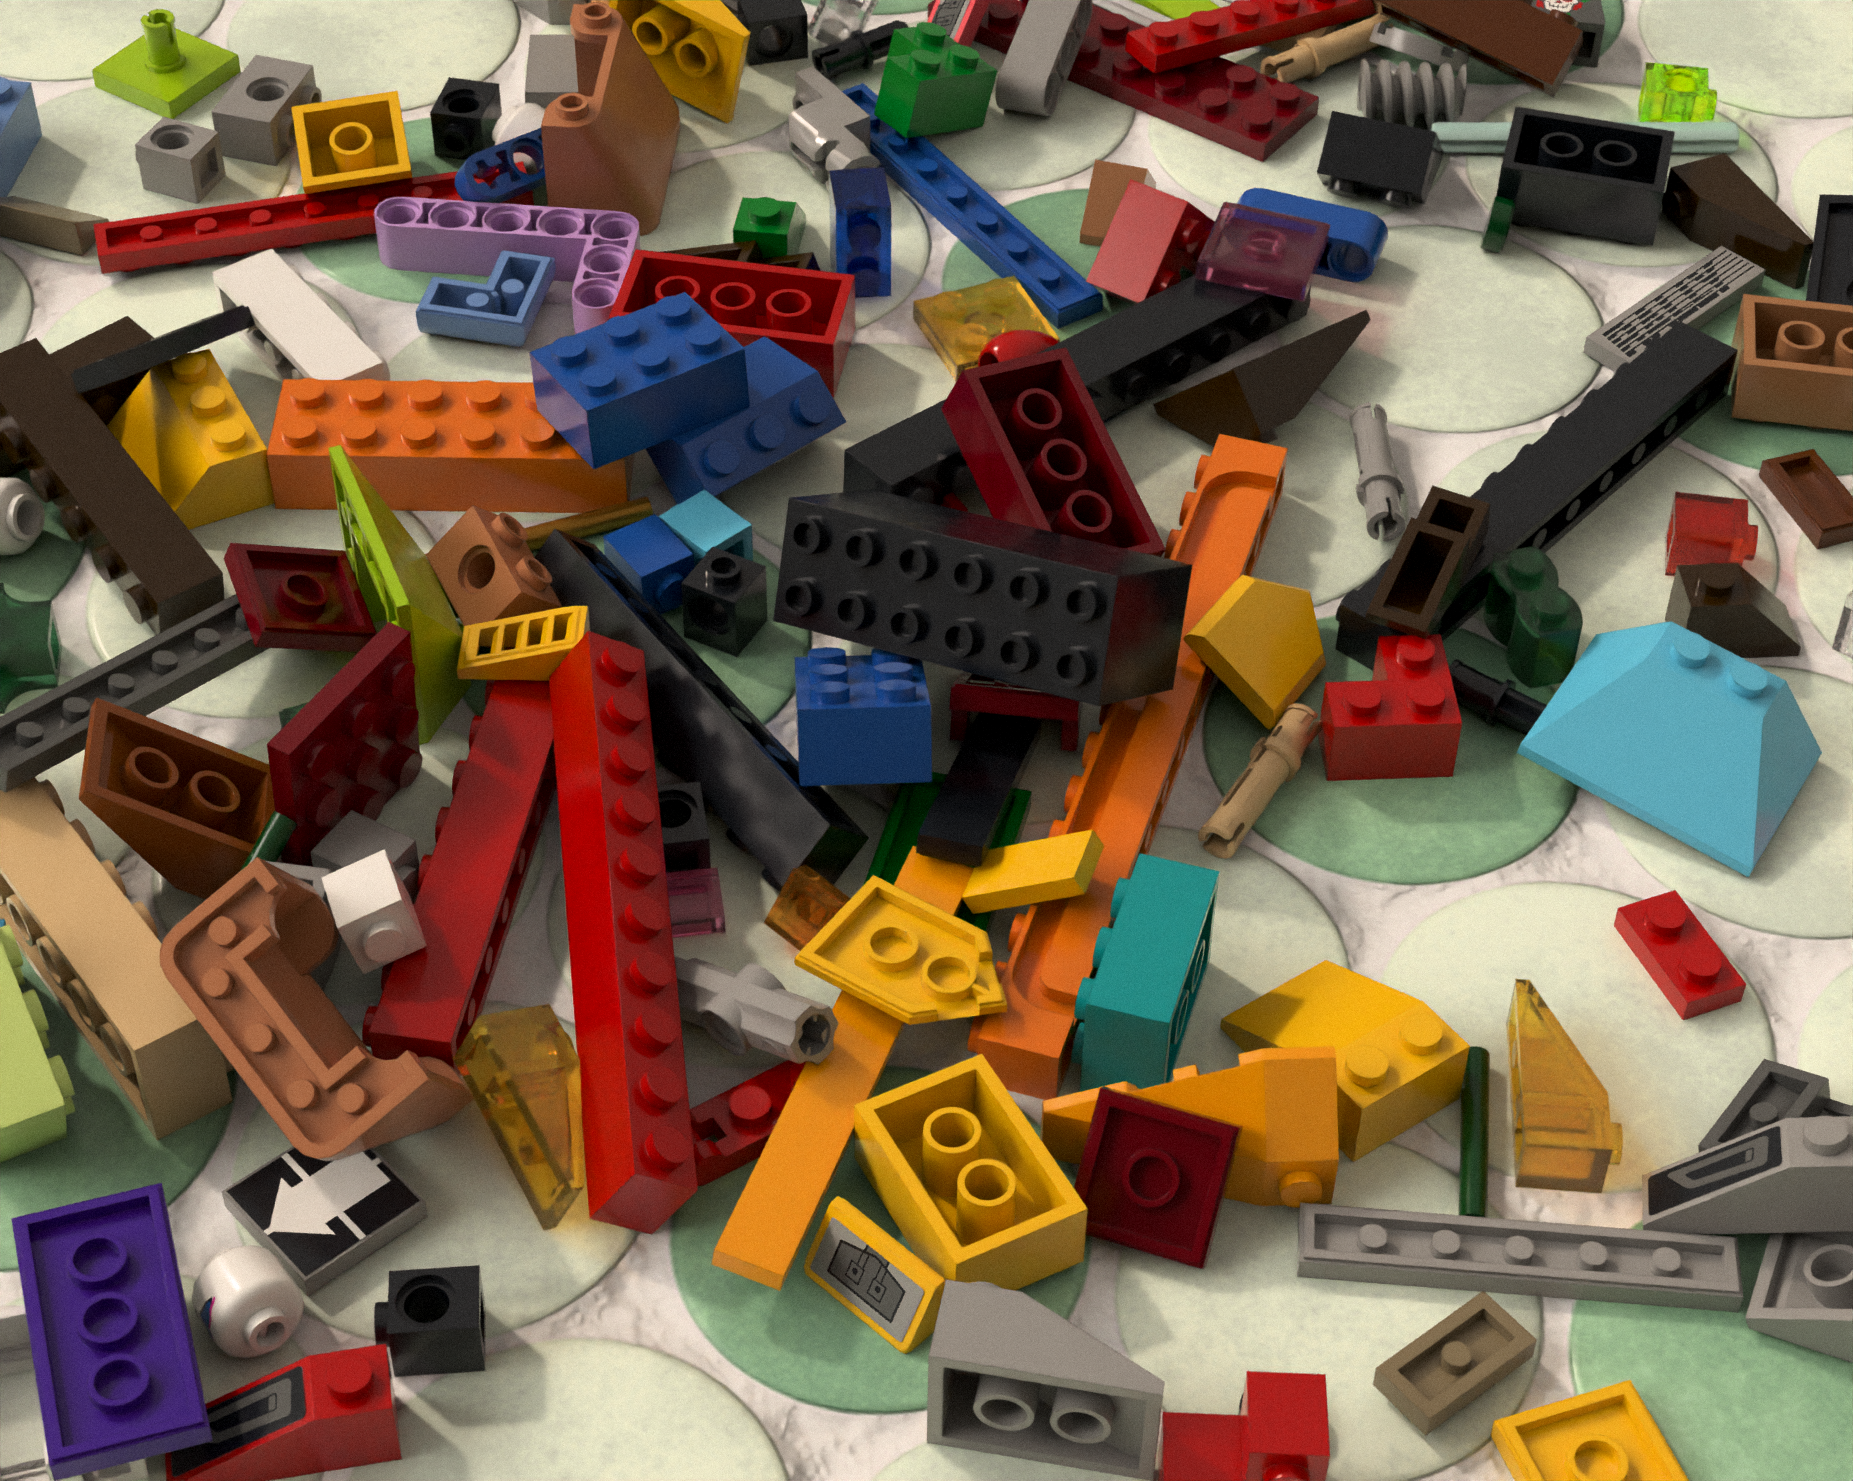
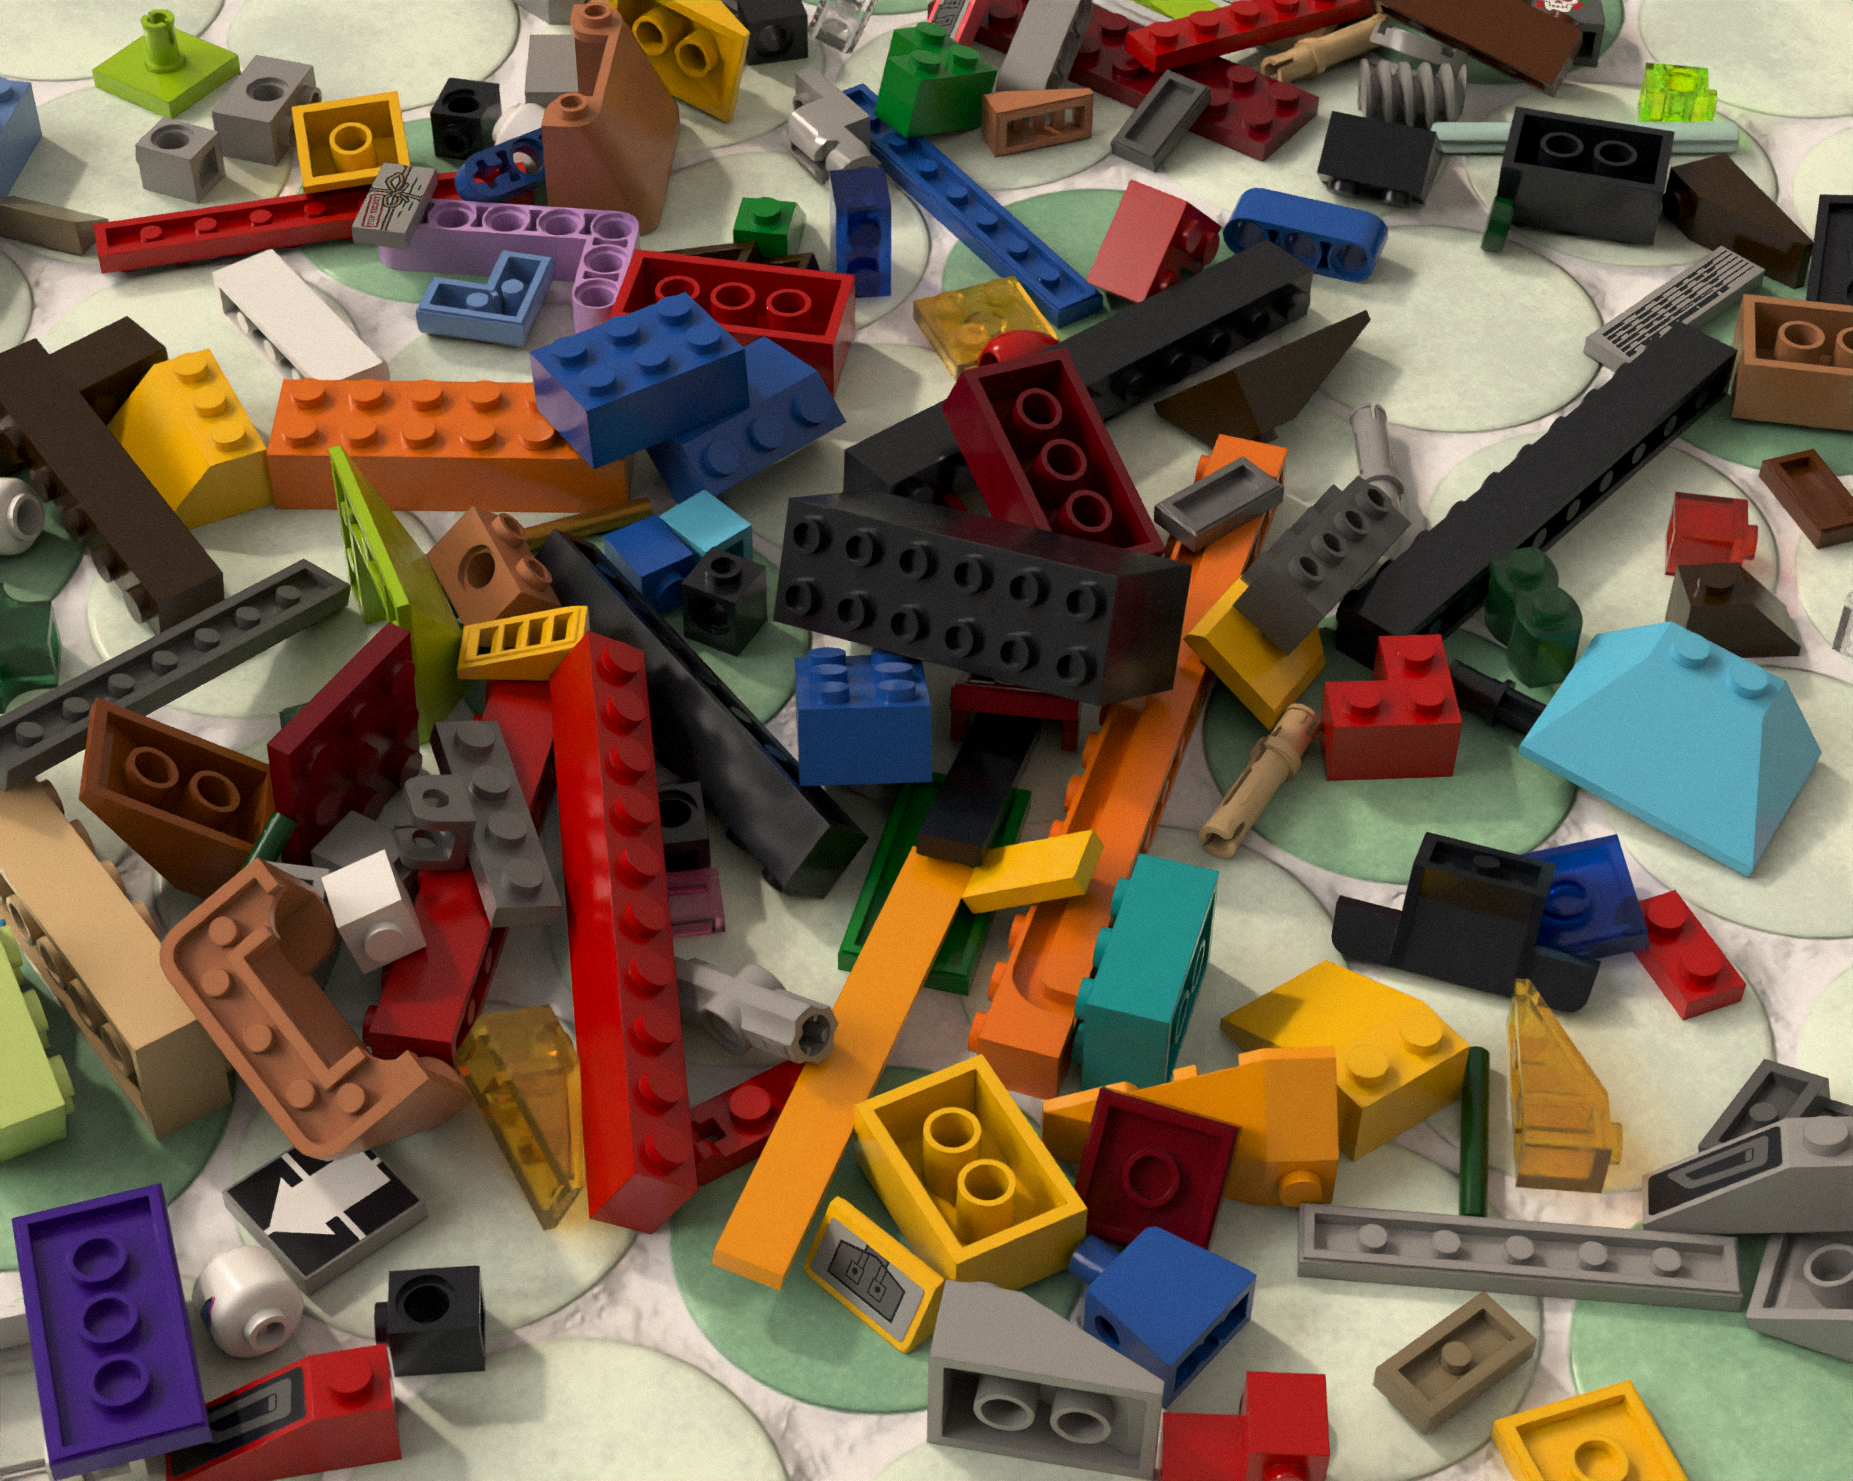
(161, 348): black tile -> none
(299, 597): dark red tile -> none
(394, 206): none -> light grey tile
(479, 817): none -> flat silver plate
(804, 906): clear orange tile -> none
(856, 51): black axle -> none
(906, 957): yellow tile -> none
(1016, 105): none -> nougat slope
(1104, 196): medium nougat slope -> none
(1161, 120): none -> dark grey tile
(1163, 1303): none -> blue torso
(1218, 504): none -> flat silver tile
(1263, 251): clear pink tile -> none
(1318, 561): none -> dark grey brick
(1430, 562): dark brown slope -> none
(1468, 922): none -> black plate
(1591, 901): none -> clear blue tile

